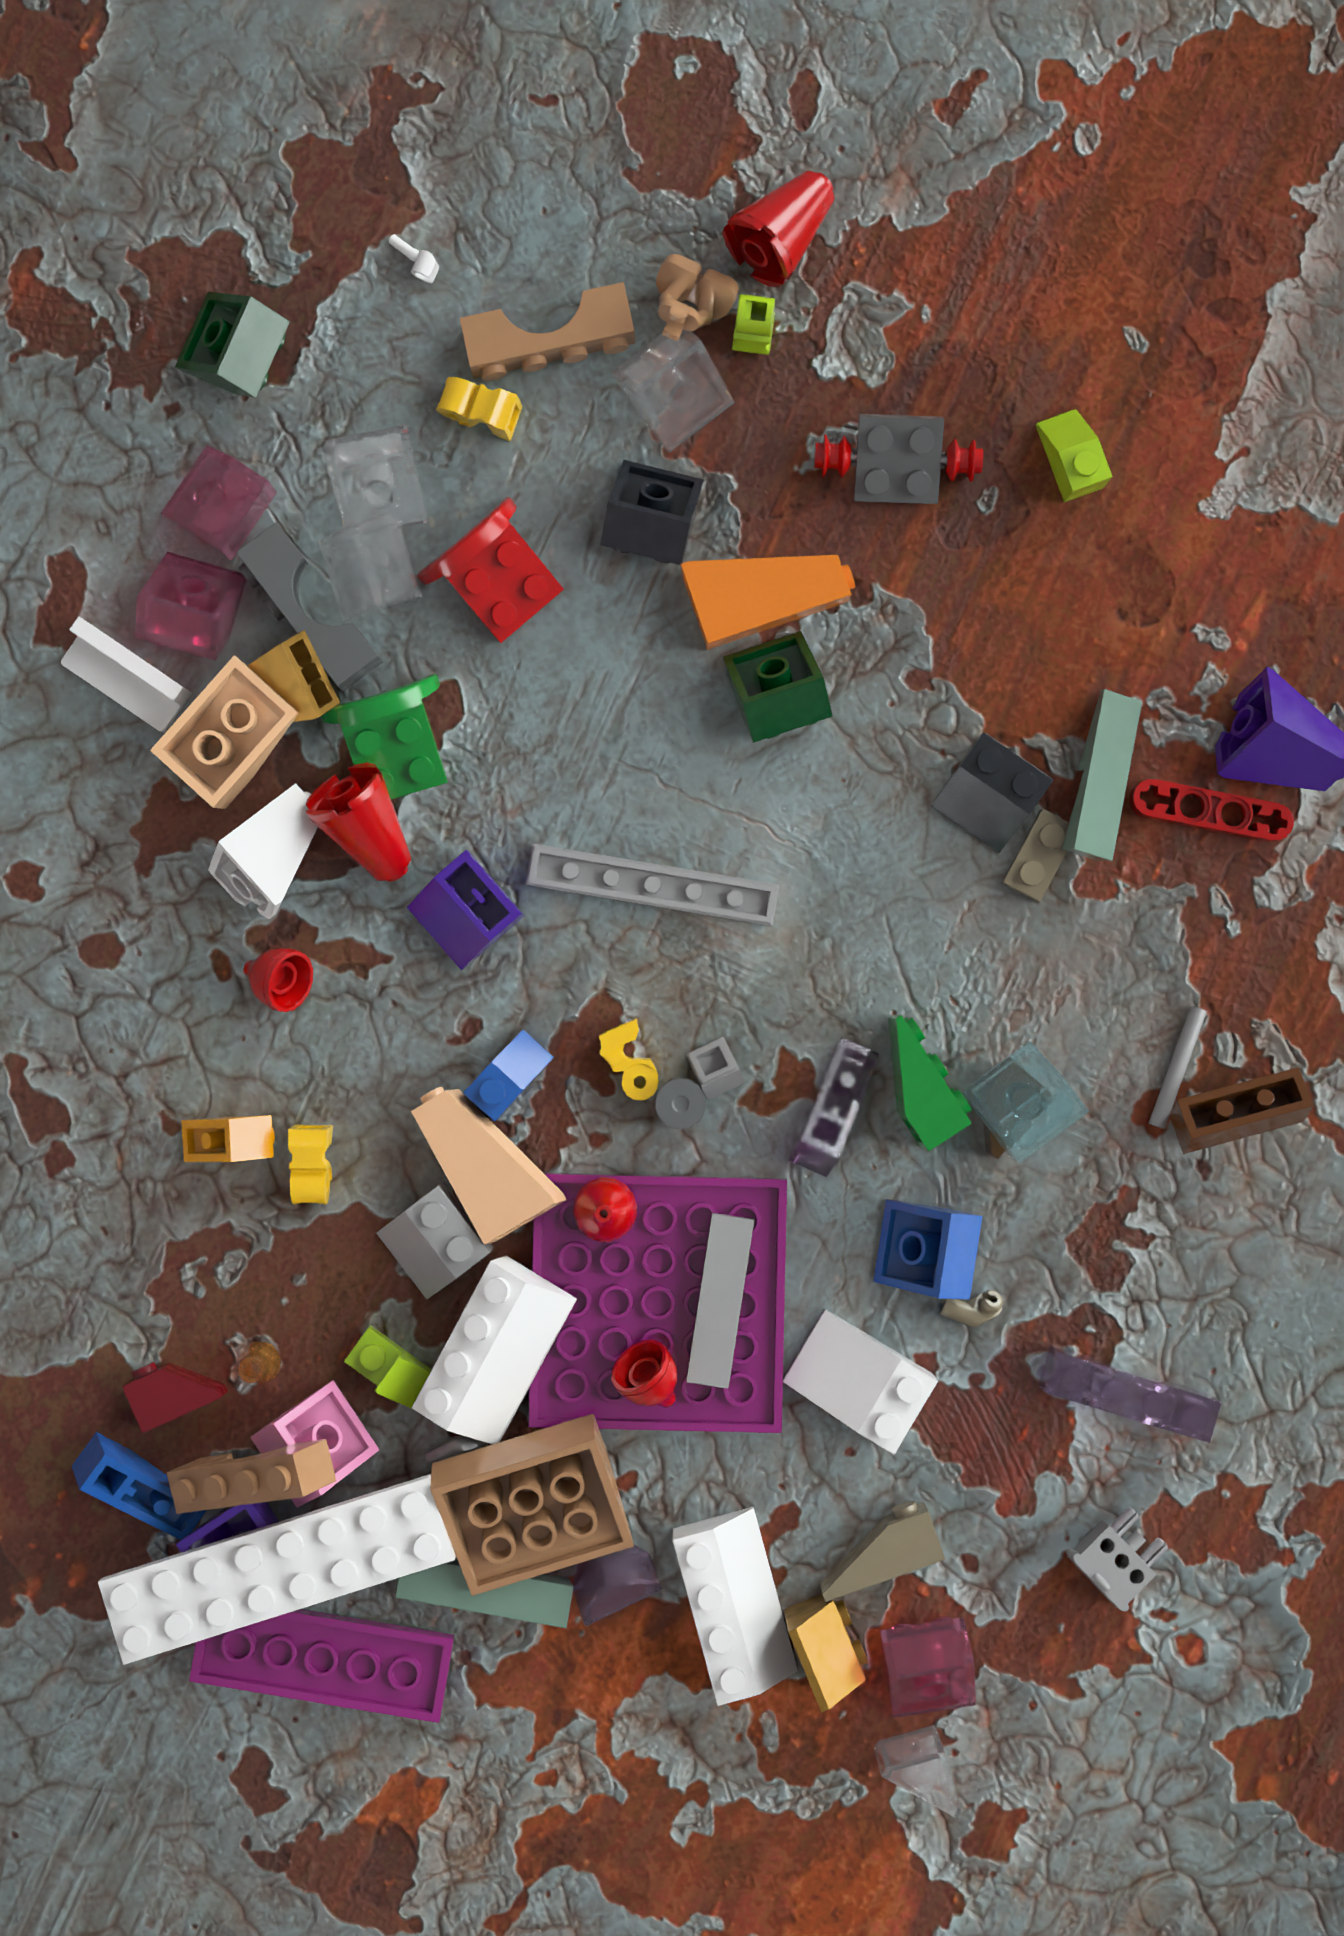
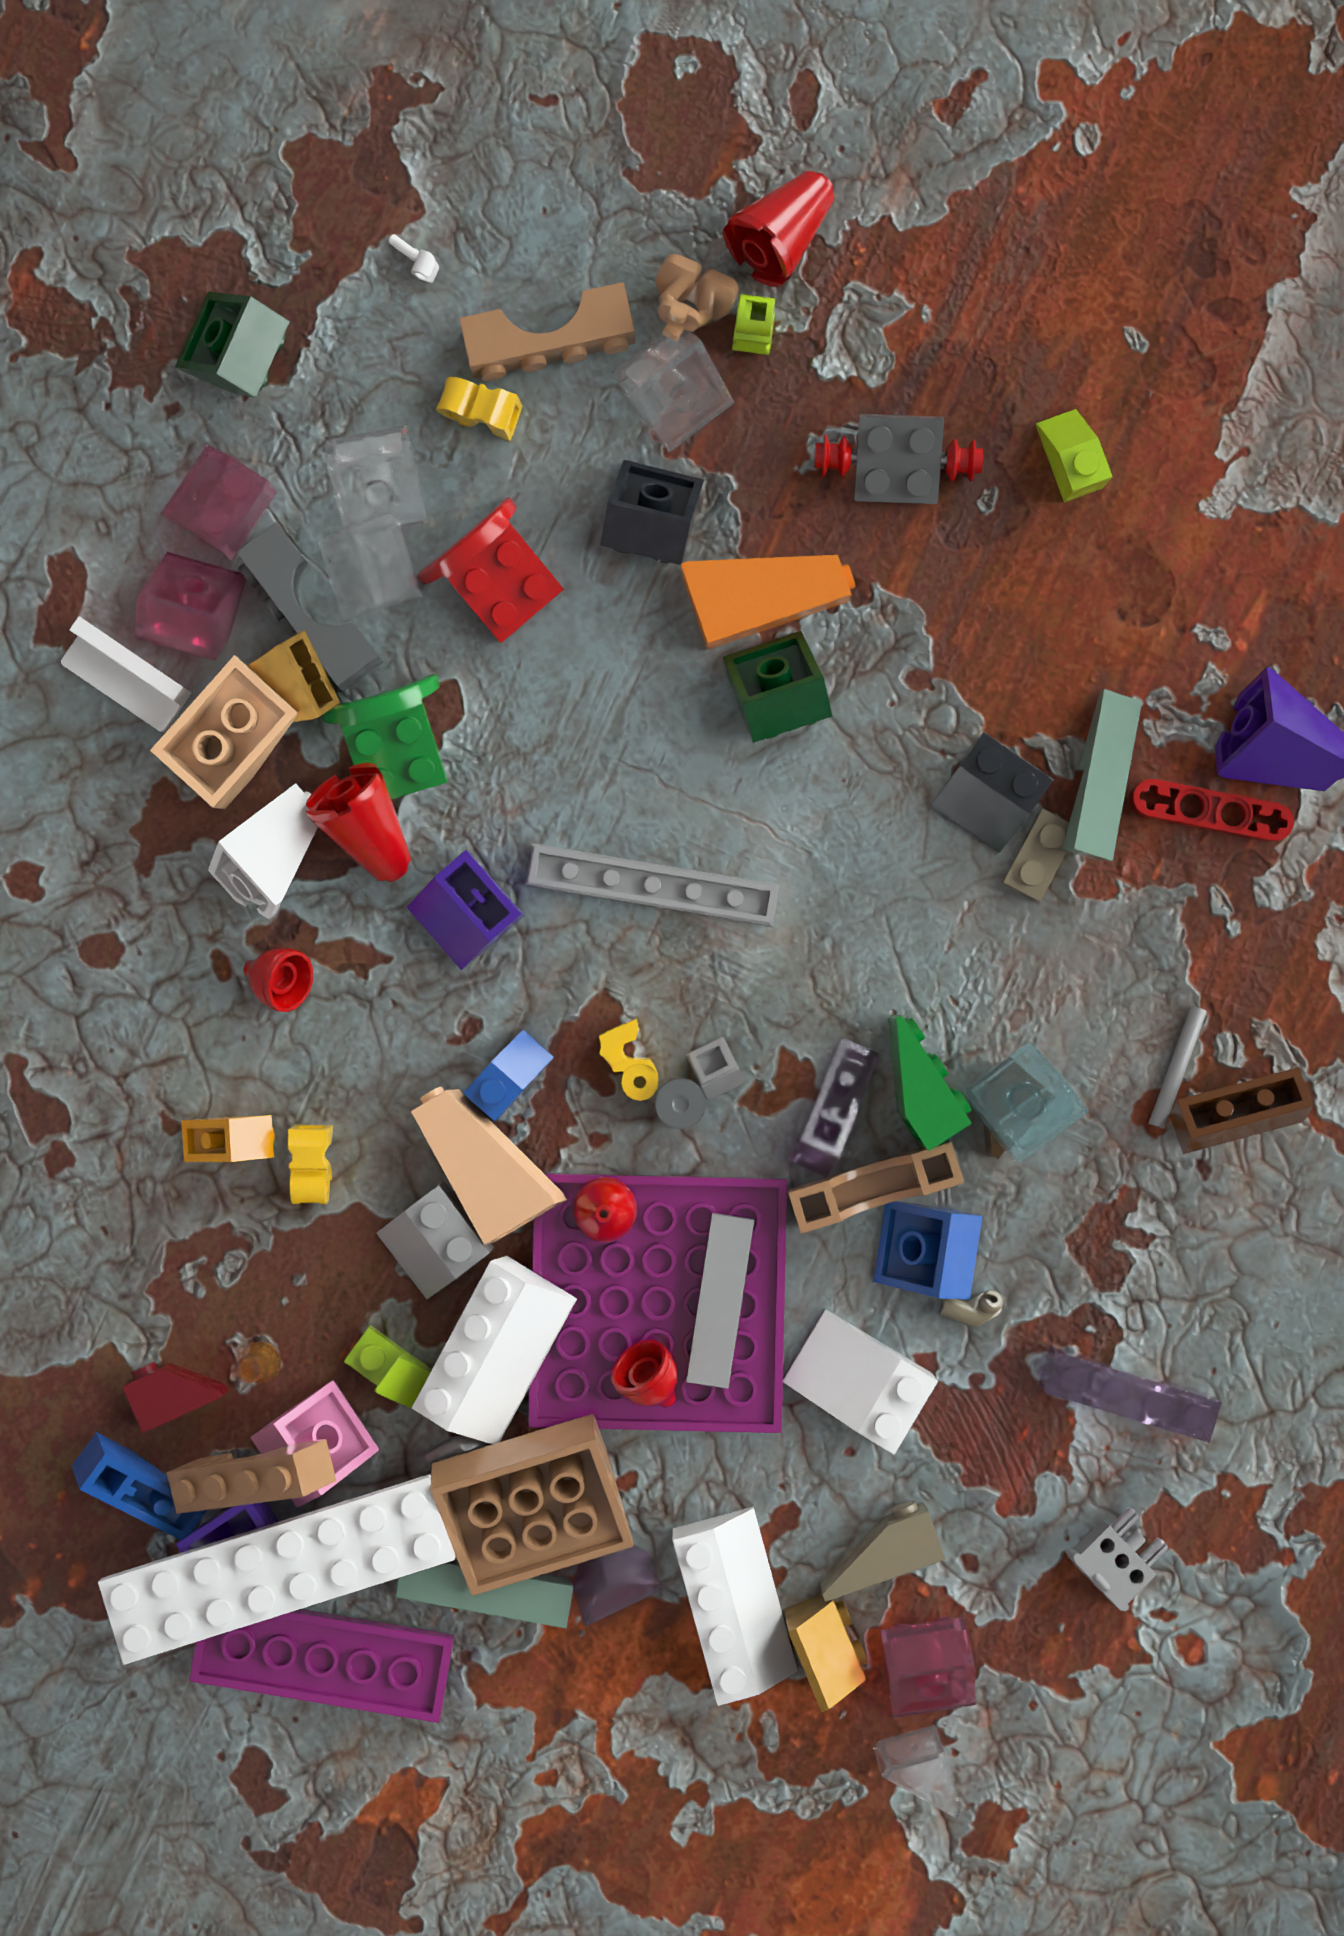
(874, 1184): none -> medium nougat arch

